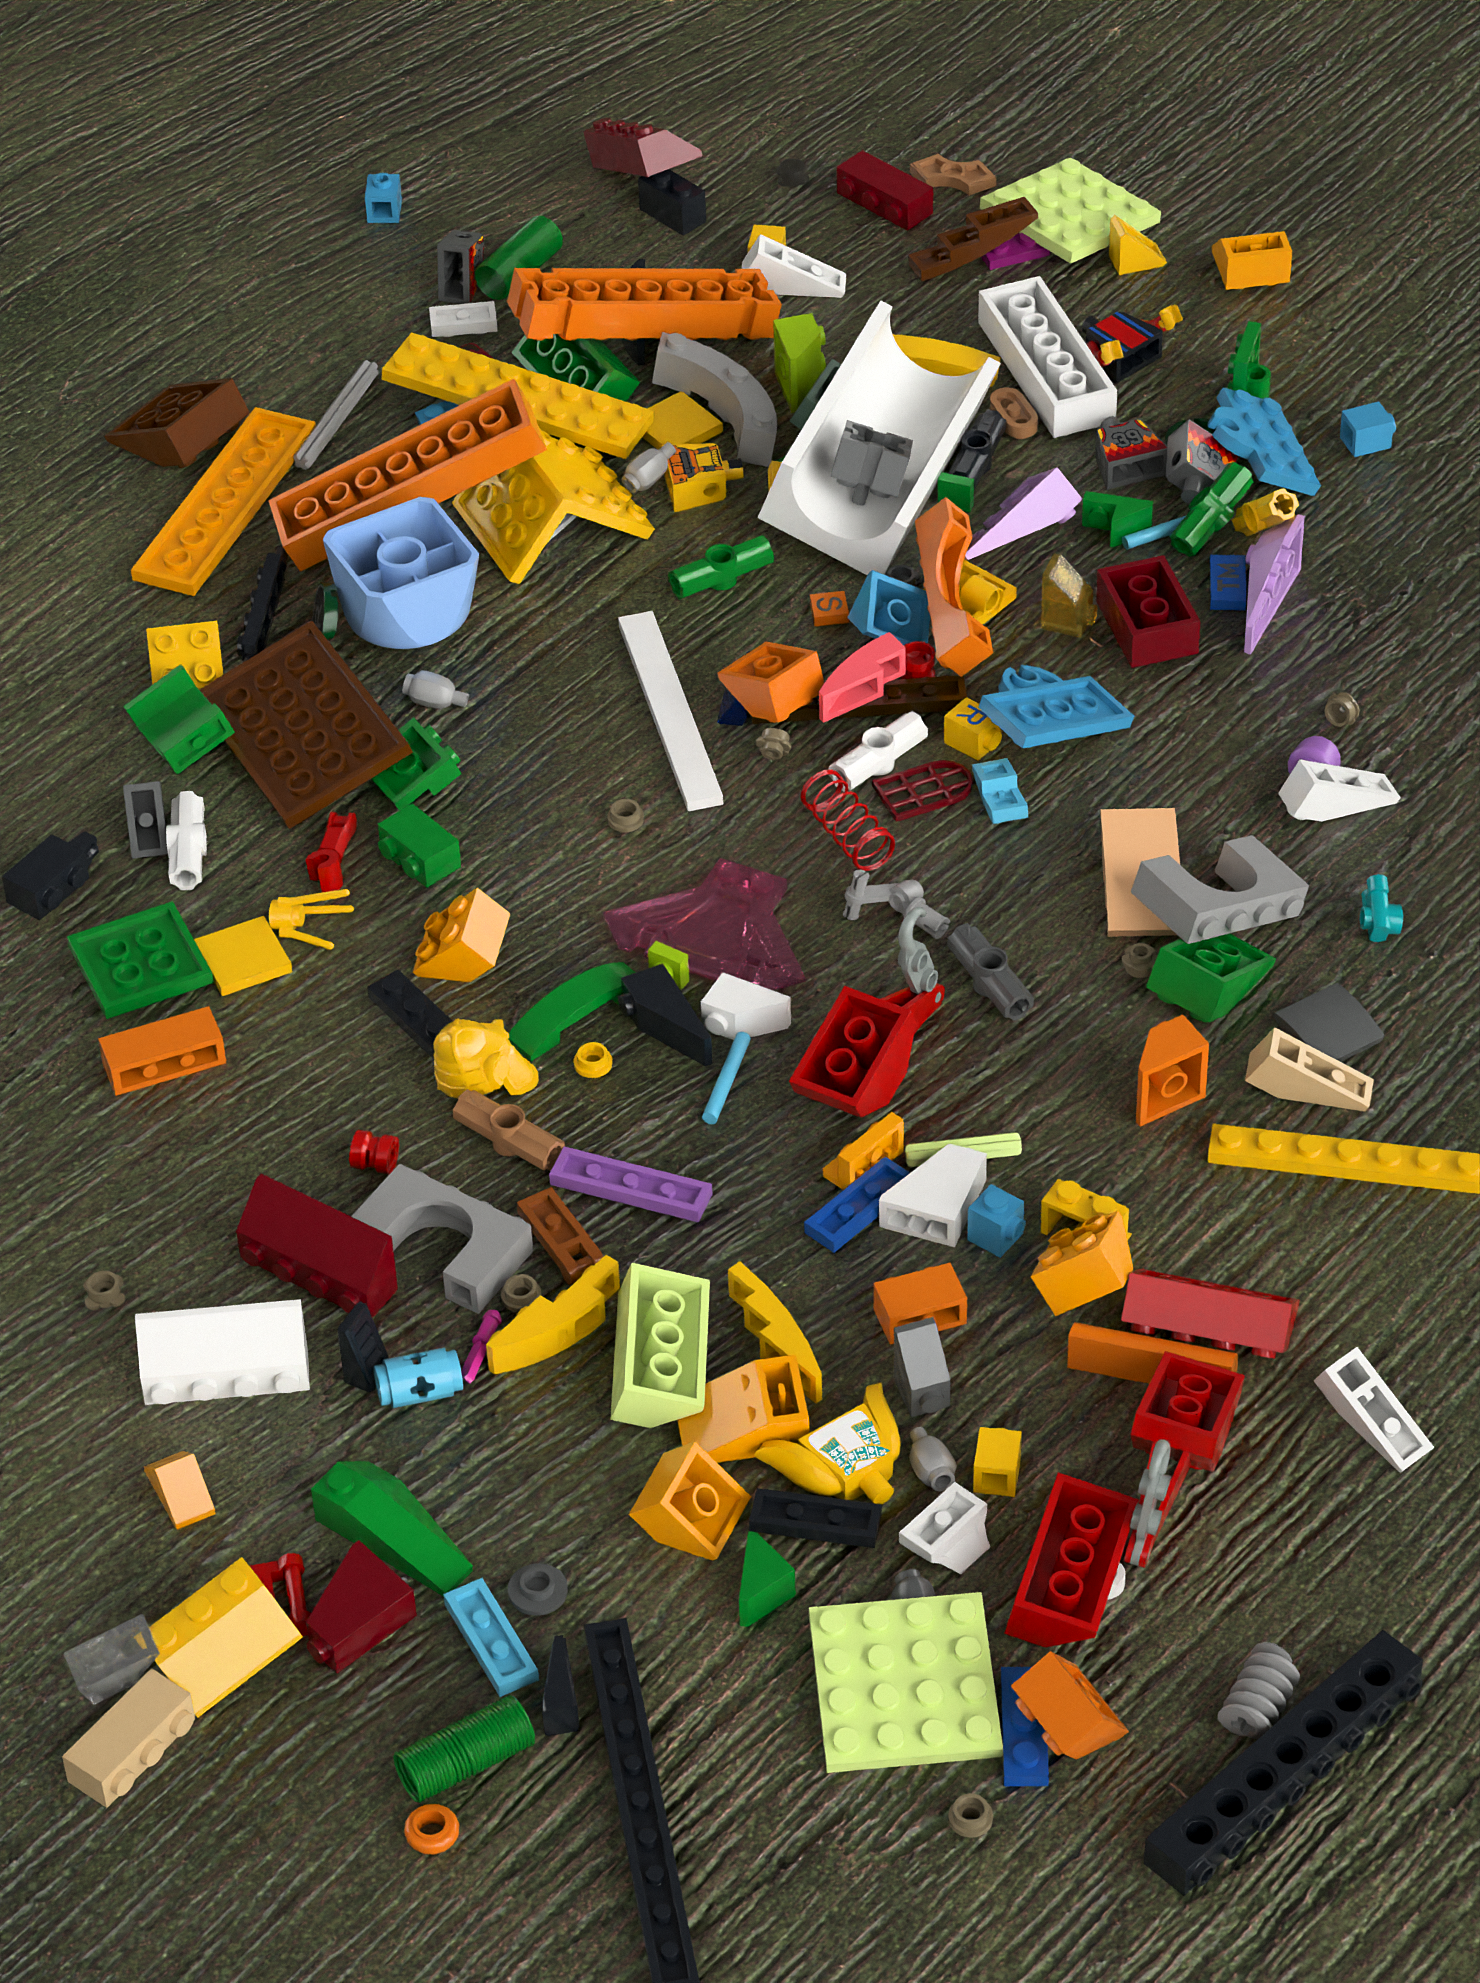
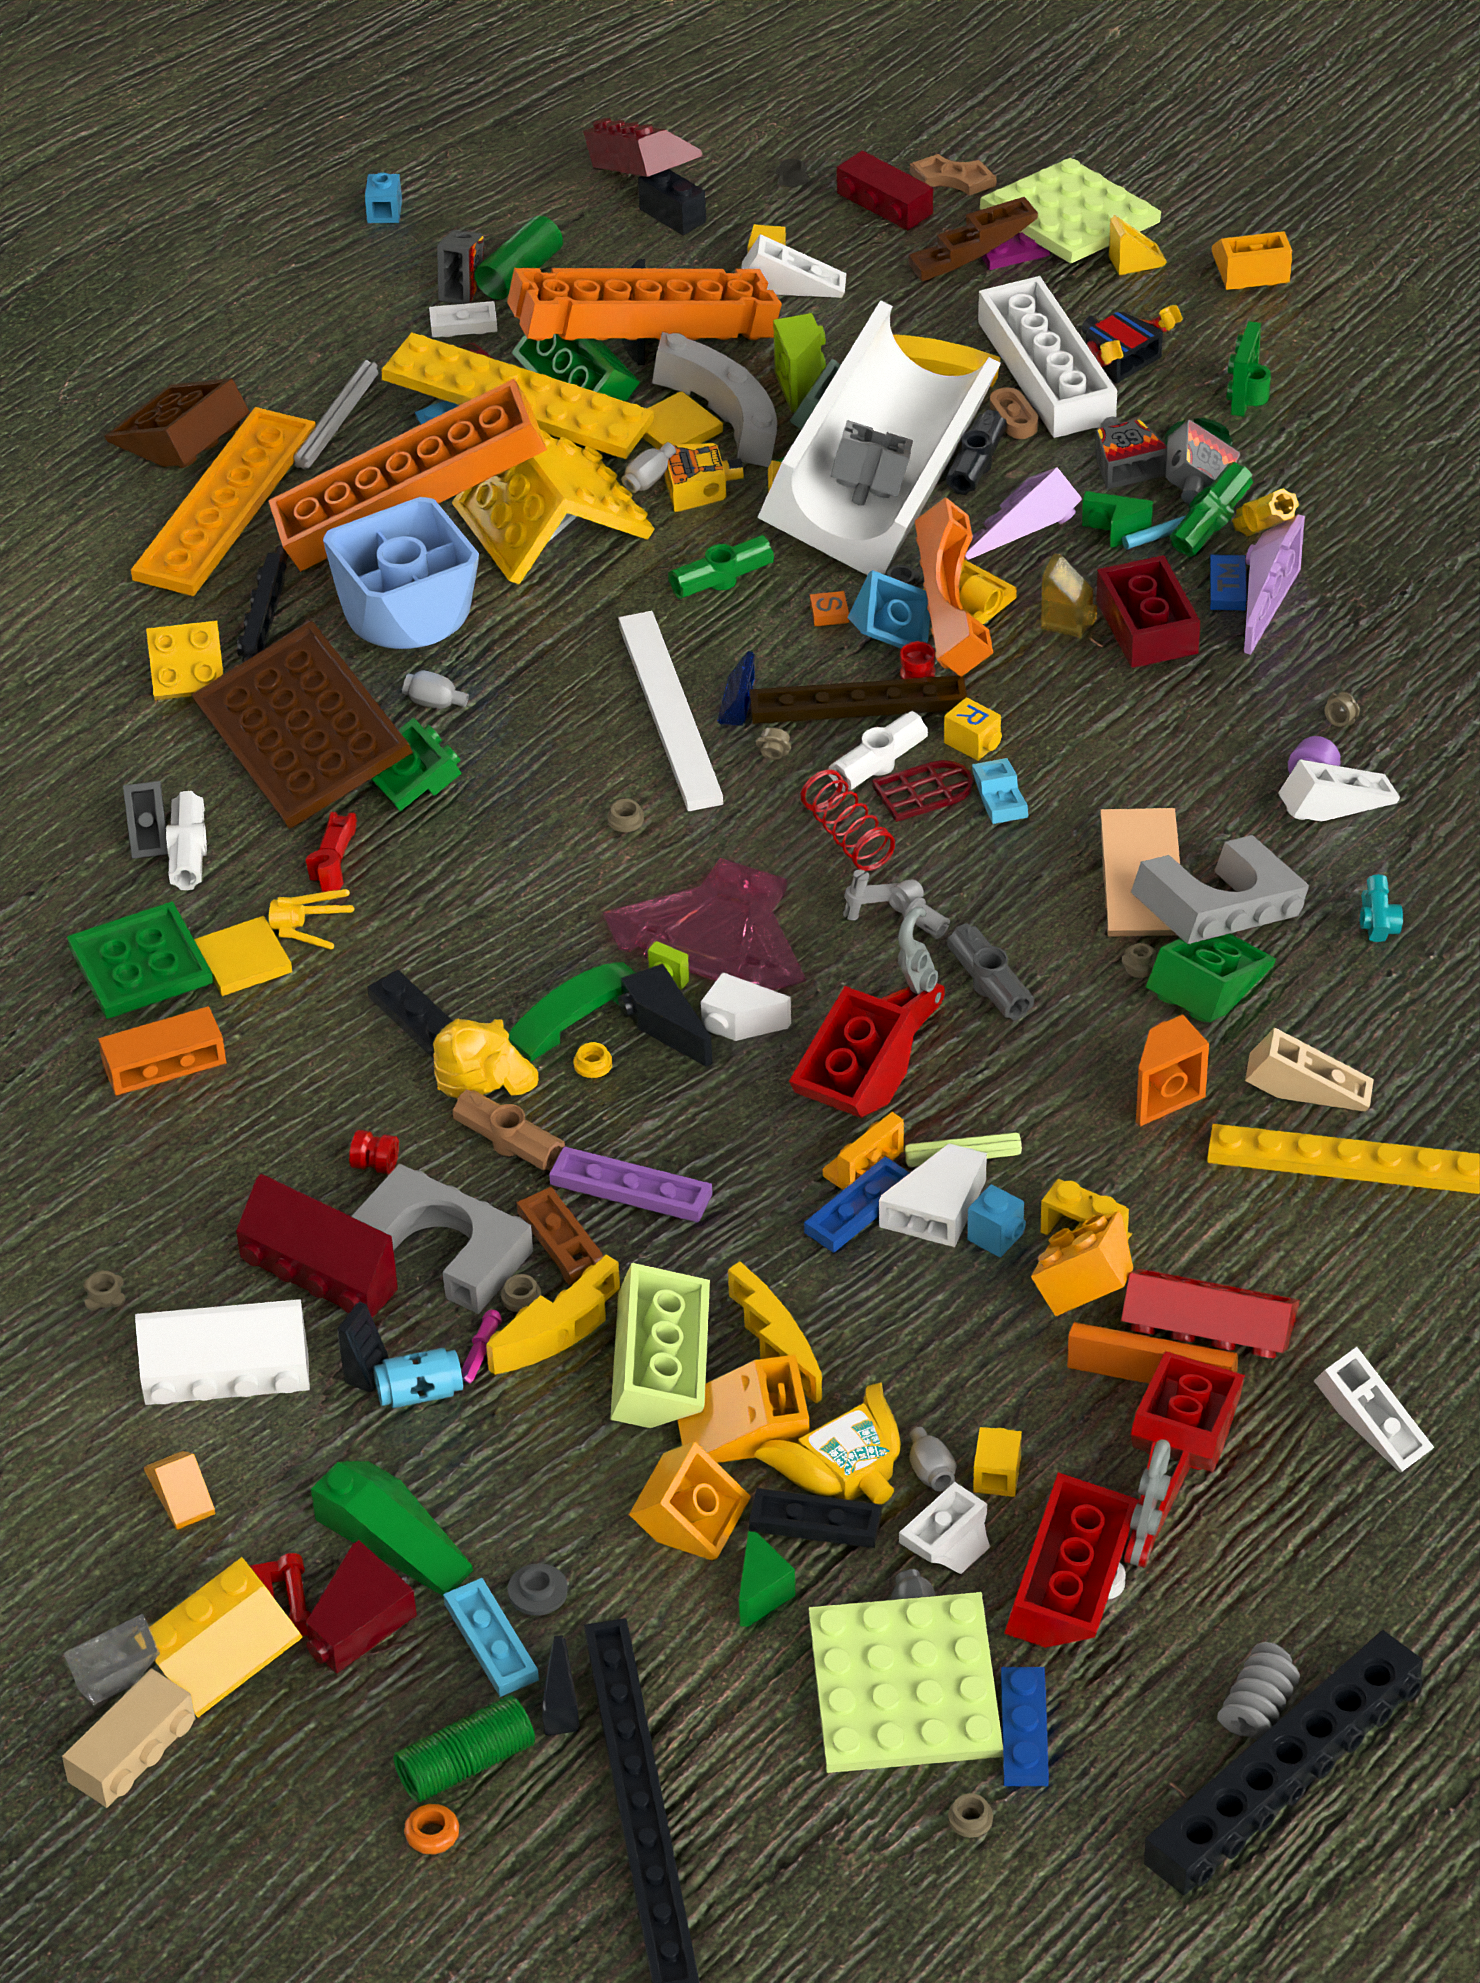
(49, 874): black hinge -> none
(178, 719): green panel -> none
(326, 609): dark green tile -> none
(419, 845): green brick -> none
(462, 939): light orange slope -> none
(726, 1078): medium azure bar -> none
(774, 680): orange slope -> none
(862, 677): coral slope -> none
(920, 1296): orange brick -> none
(921, 1367): slope -> none
(957, 489): green tile -> none
(1044, 709): dark azure plate -> none
(1067, 1707): orange slope -> none
(1261, 434): dark azure plate -> none
(1331, 1023): dark grey slope -> none
(1367, 429): dark azure brick -> none

